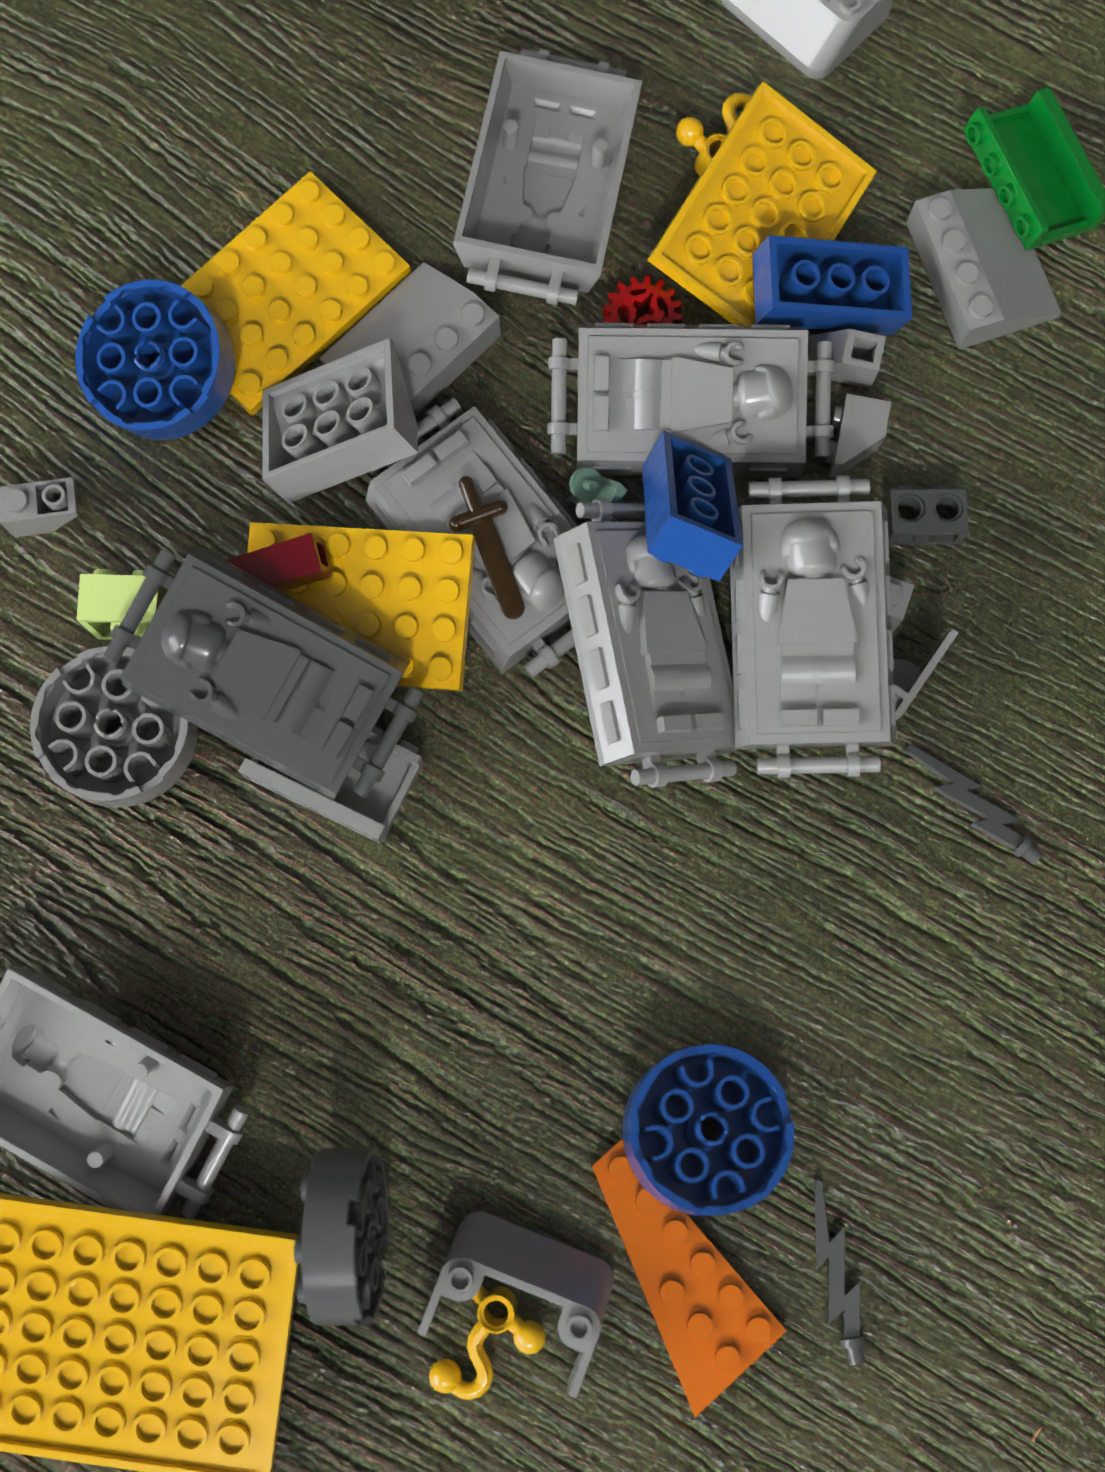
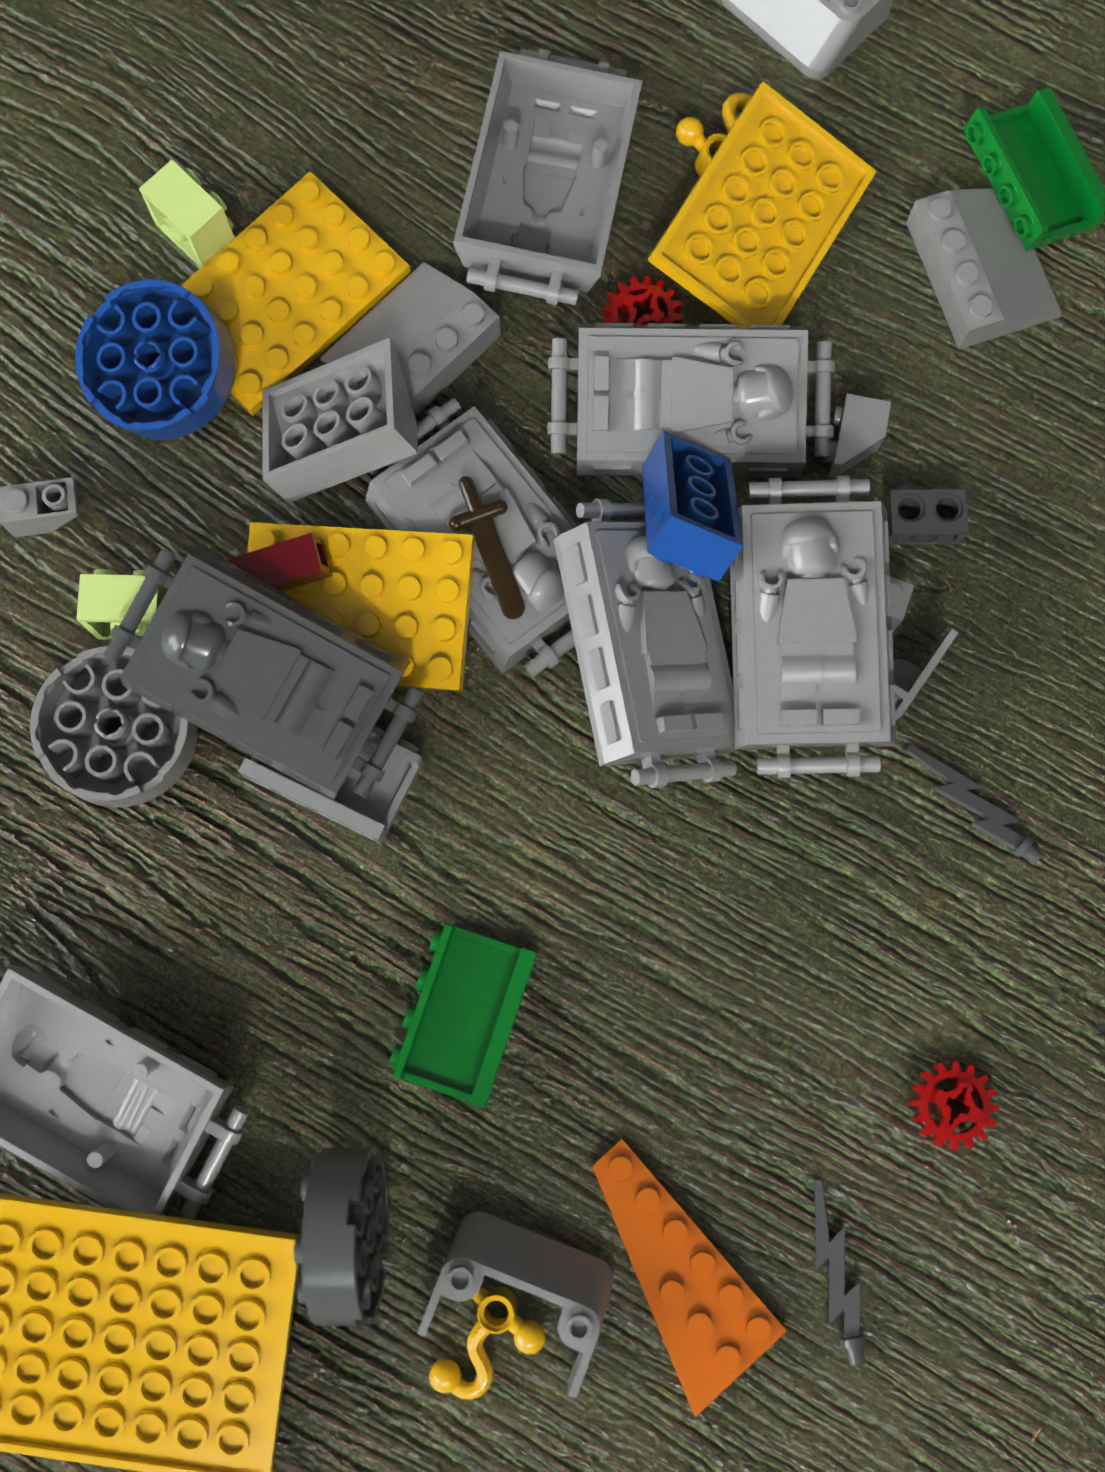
(187, 212): none -> yellowish green brick
(463, 1014): none -> green panel
(588, 485): sand green hips -> none
(666, 1137): blue brick -> none
(831, 285): blue brick -> none
(855, 355): light grey slope -> none
(961, 1091): none -> red gear

